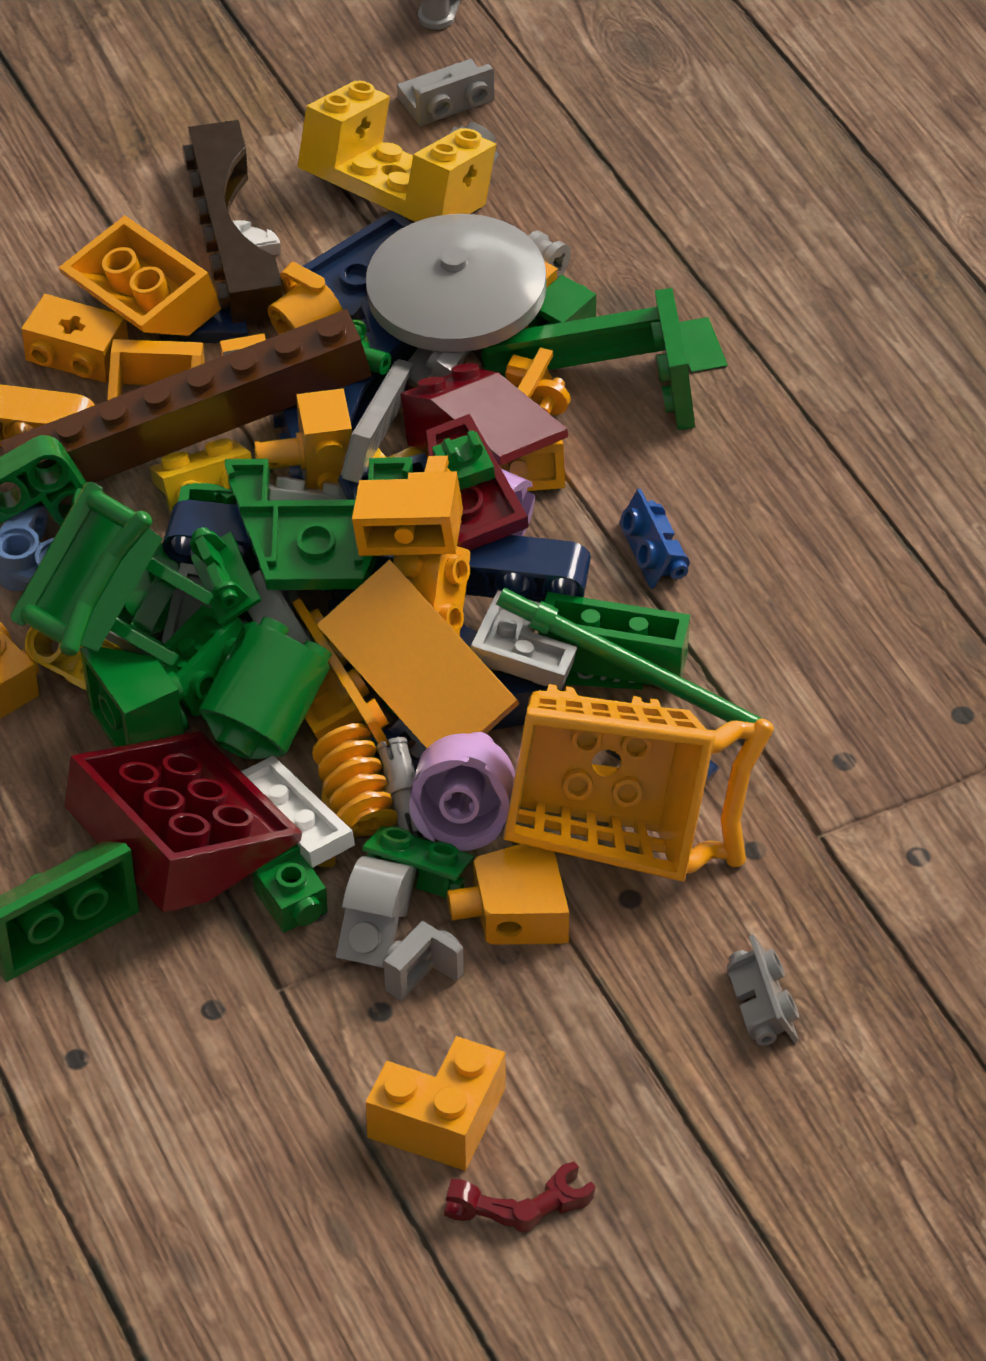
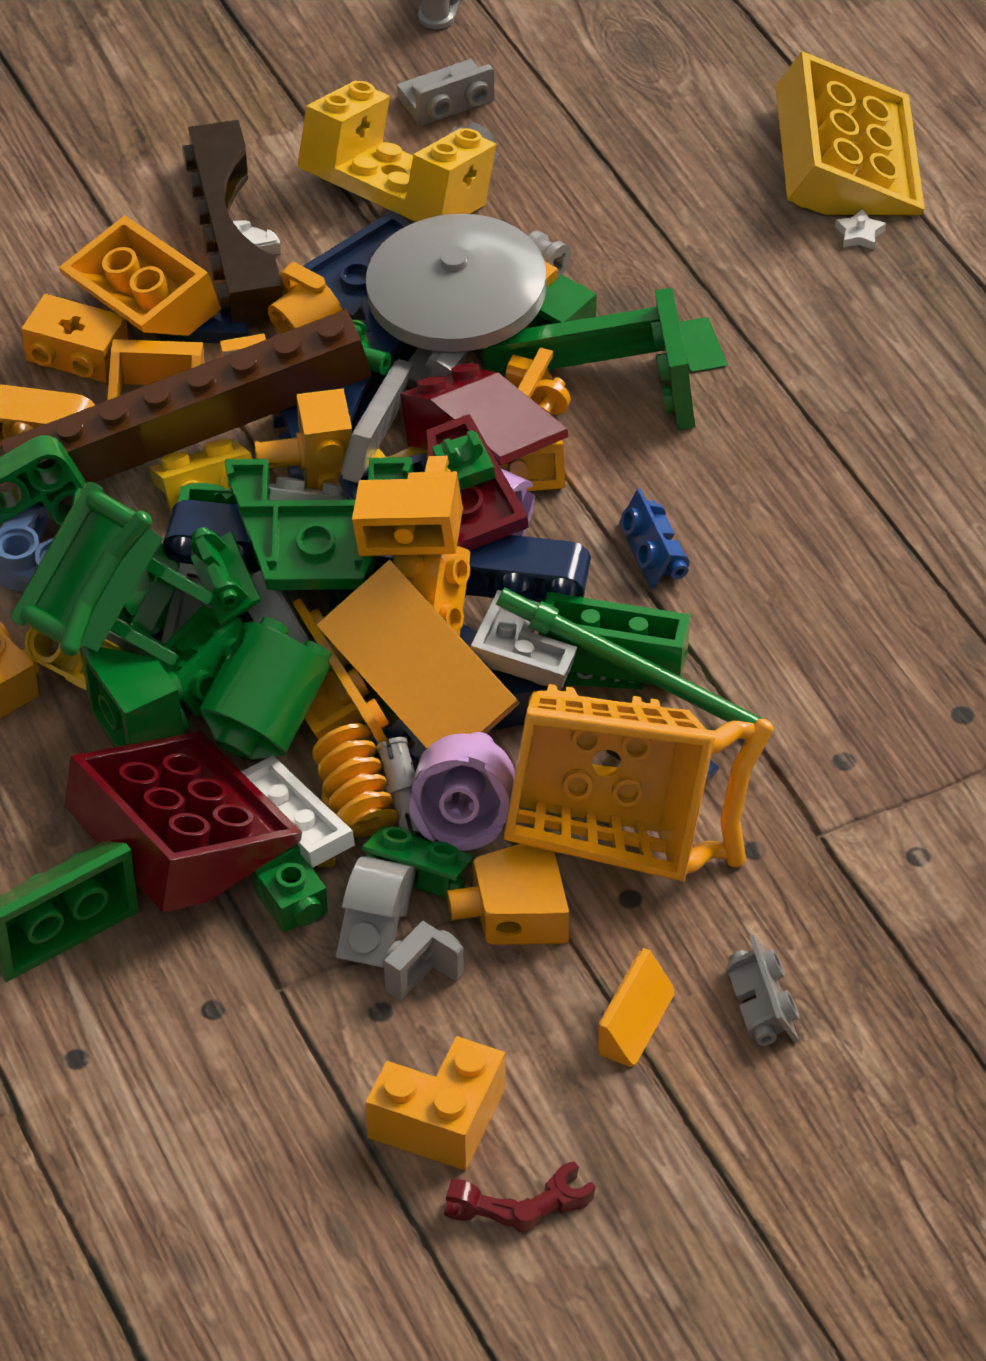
(635, 1011): none -> light orange slope
(846, 142): none -> yellow slope
(860, 230): none -> white piece

